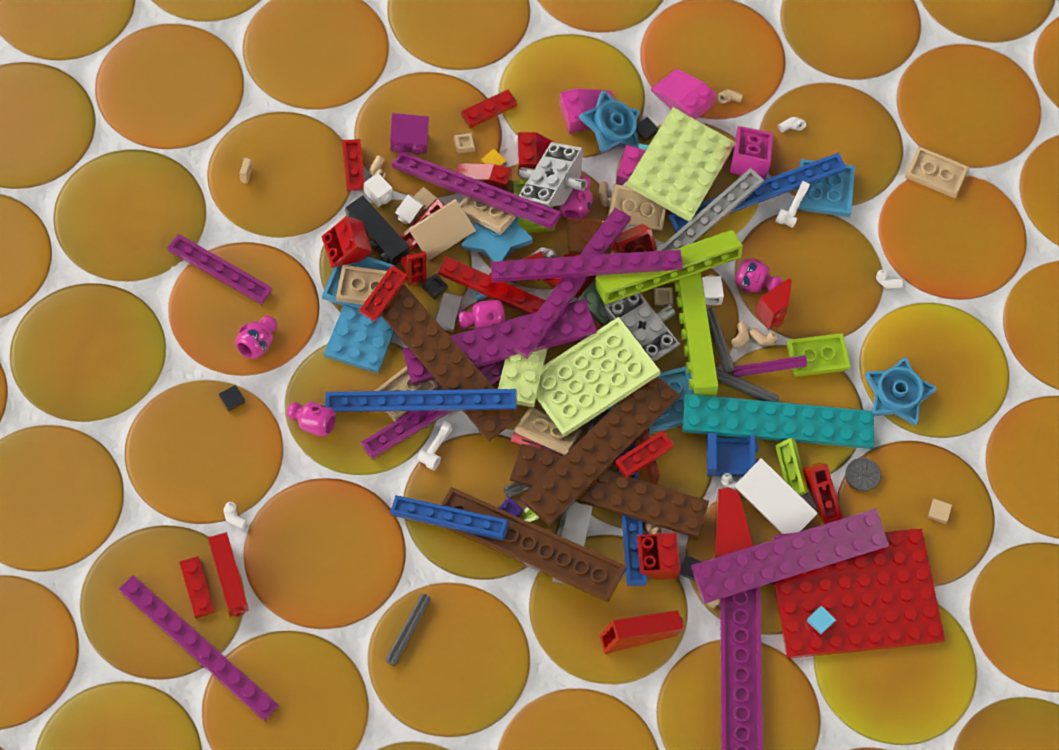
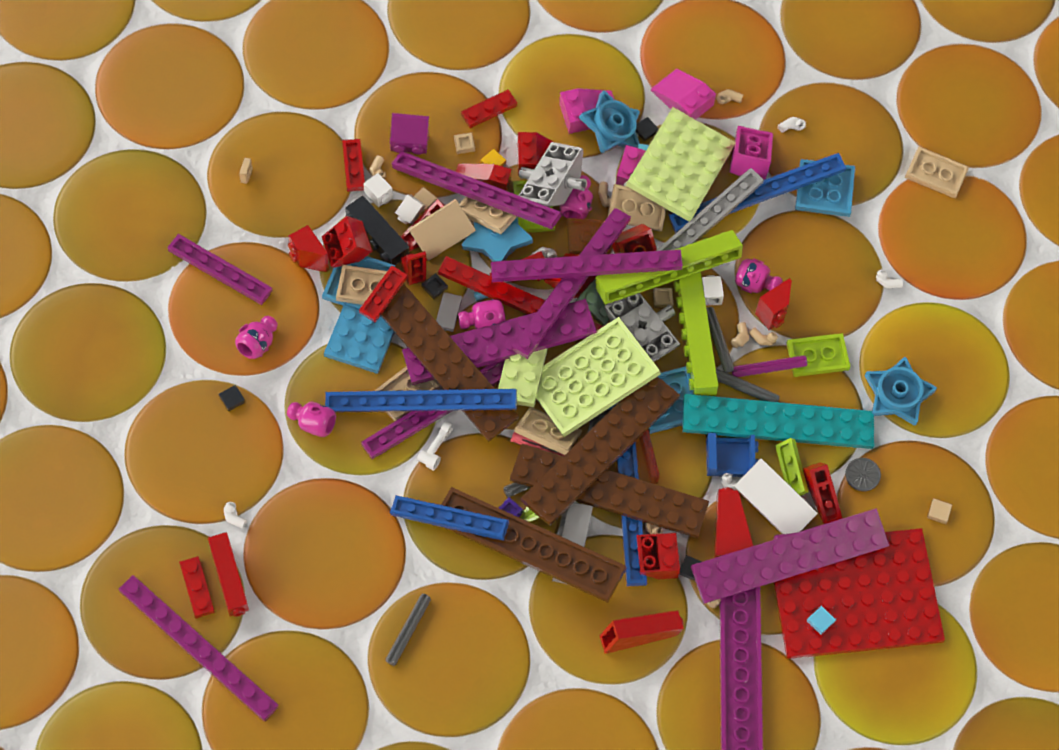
(308, 250): none -> red slope
(644, 454): red plate -> none
(787, 217): white brick -> none

